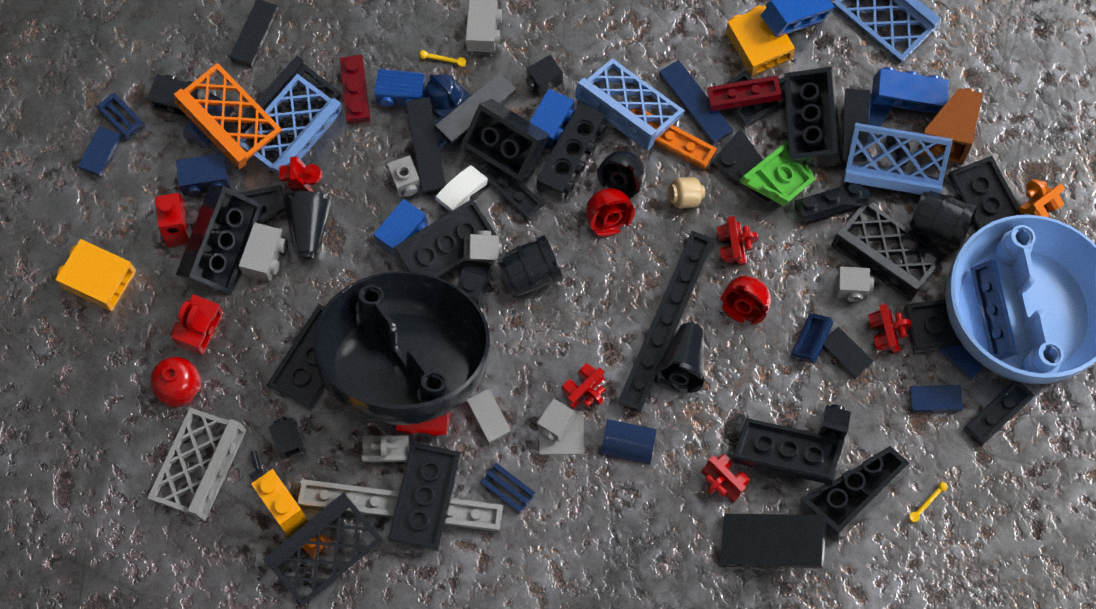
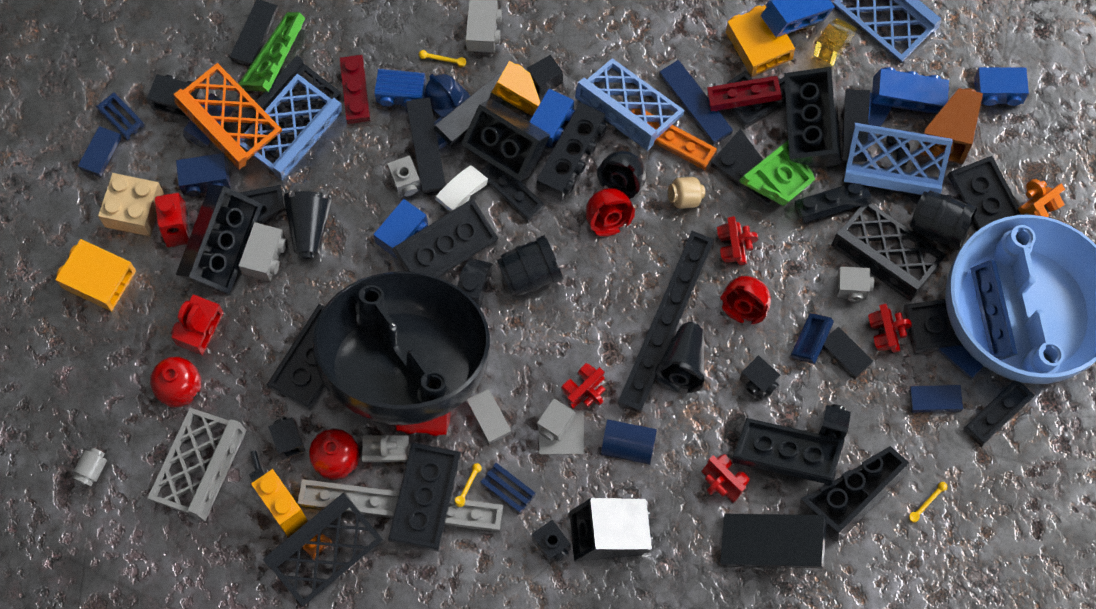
(89, 466): none -> light grey brick
(130, 204): none -> tan brick
(271, 57): none -> bright green wing
(299, 175): red hips -> none
(334, 454): none -> red cylinder
(460, 500): none -> yellow hinge
(482, 247): light grey brick -> none
(517, 88): none -> light orange slope
(551, 542): none -> black brick
(610, 528): none -> slope
(760, 378): none -> black brick
(834, 40): none -> clear yellow slope
(1002, 85): none -> blue brick

